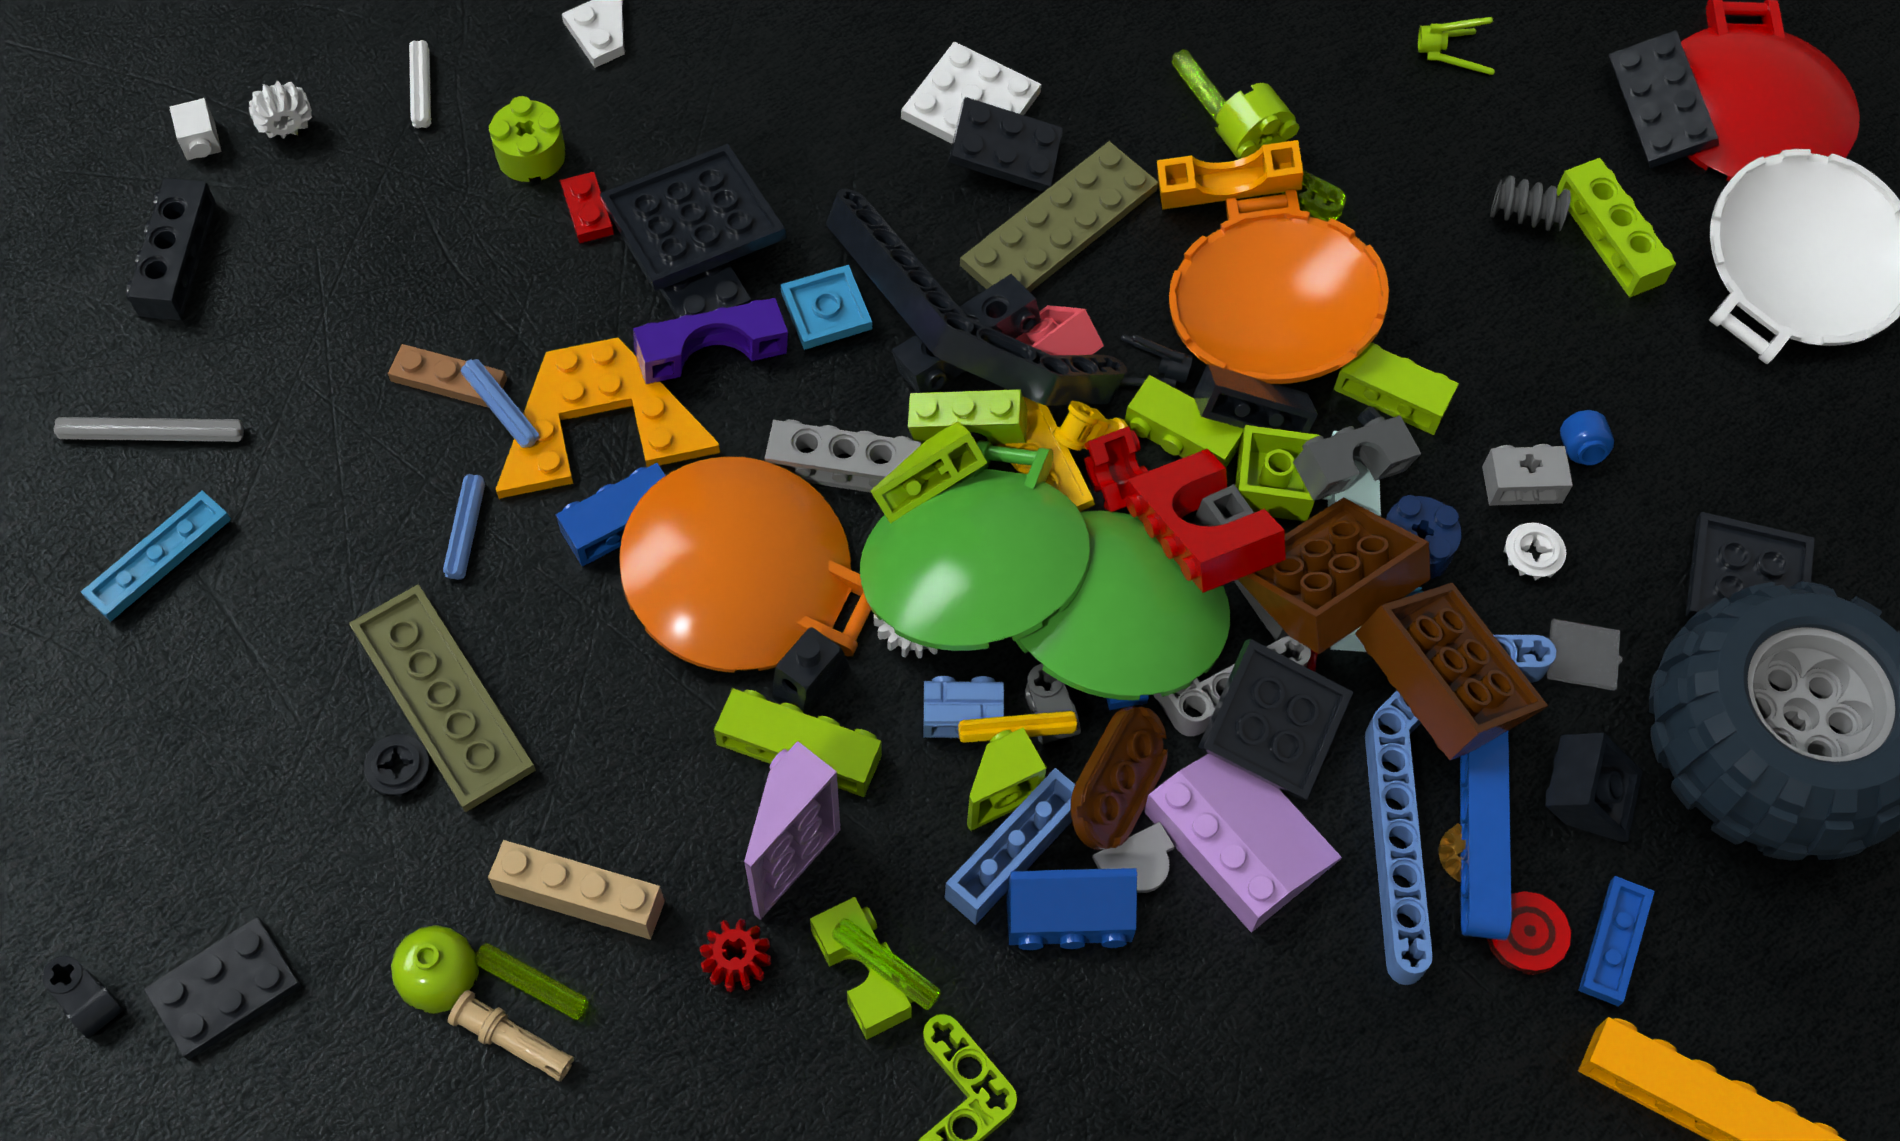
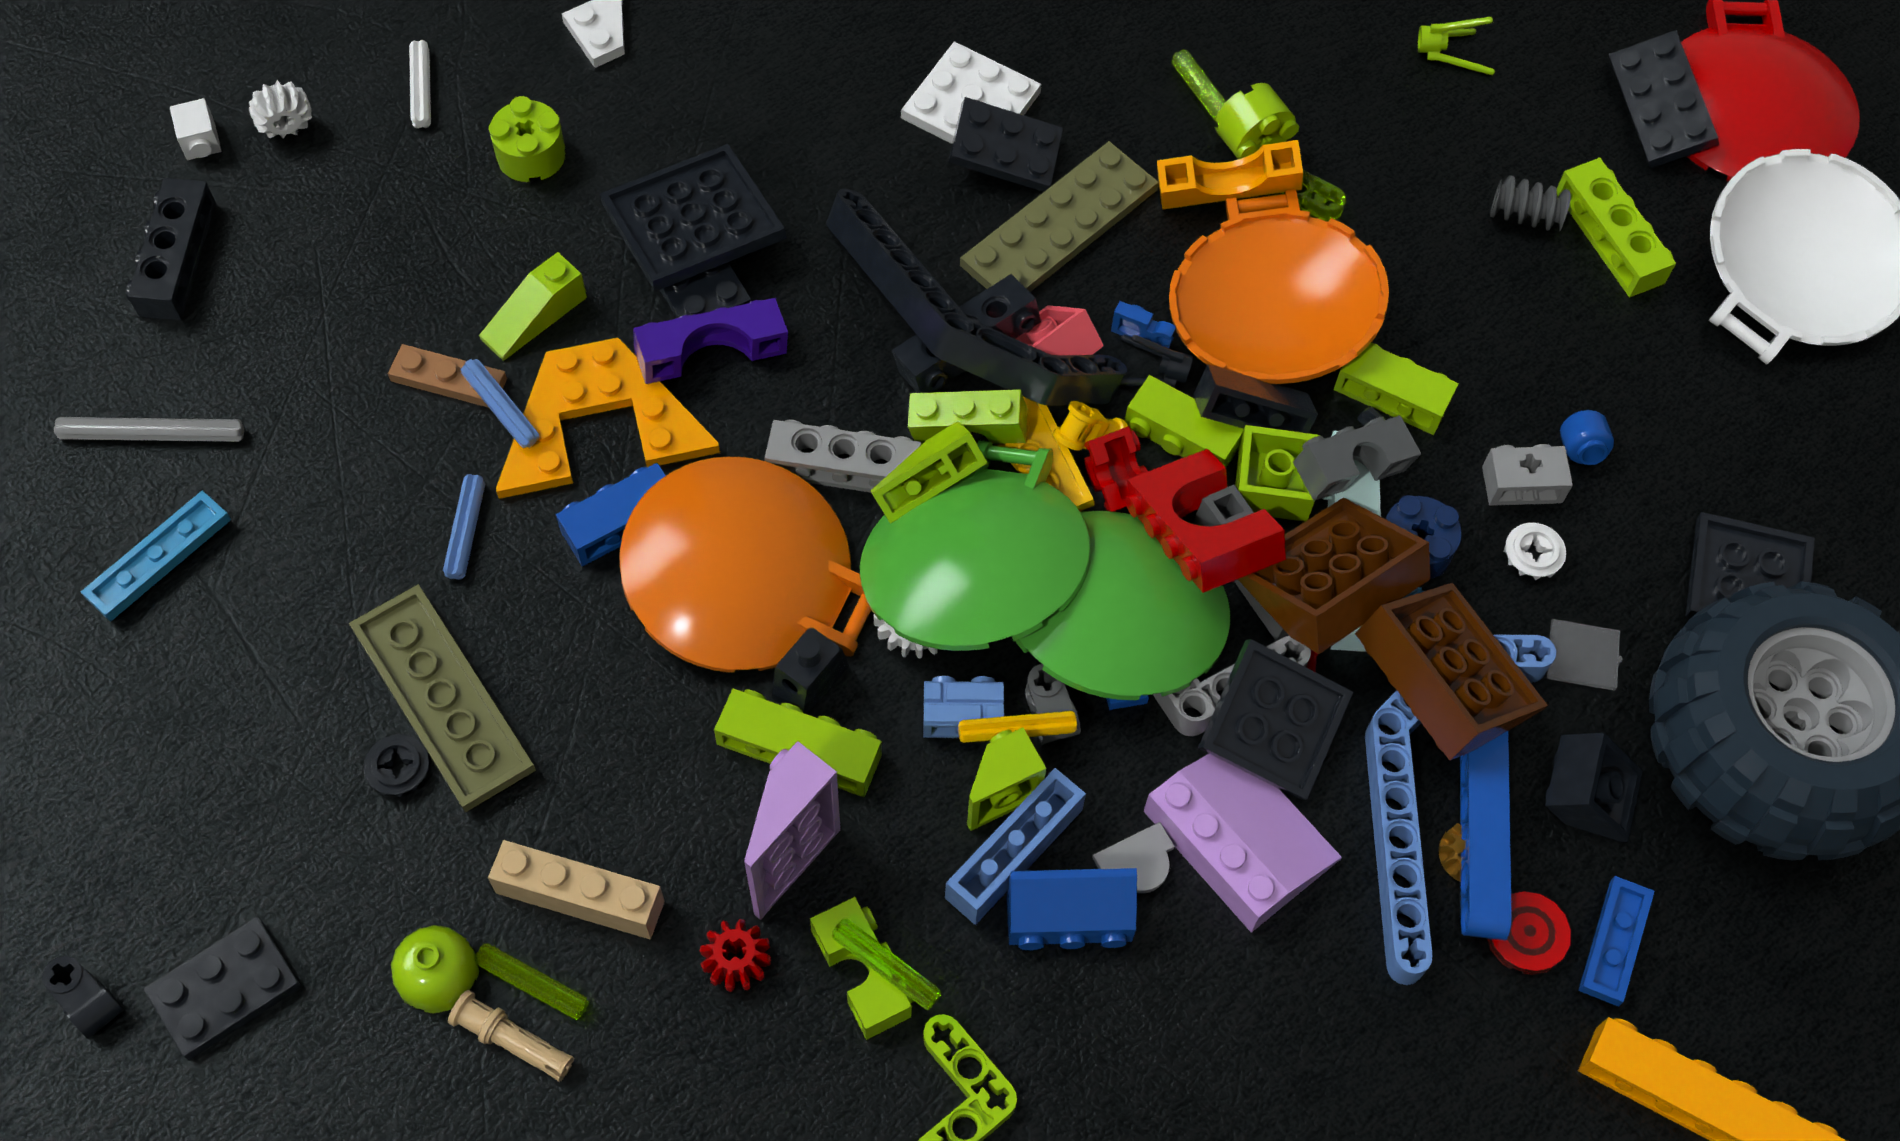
(534, 306): none -> lime slope
(586, 207): red plate -> none
(826, 307): dark azure plate -> none
(1119, 778): reddish brown tile -> none
(1137, 321): none -> blue plate

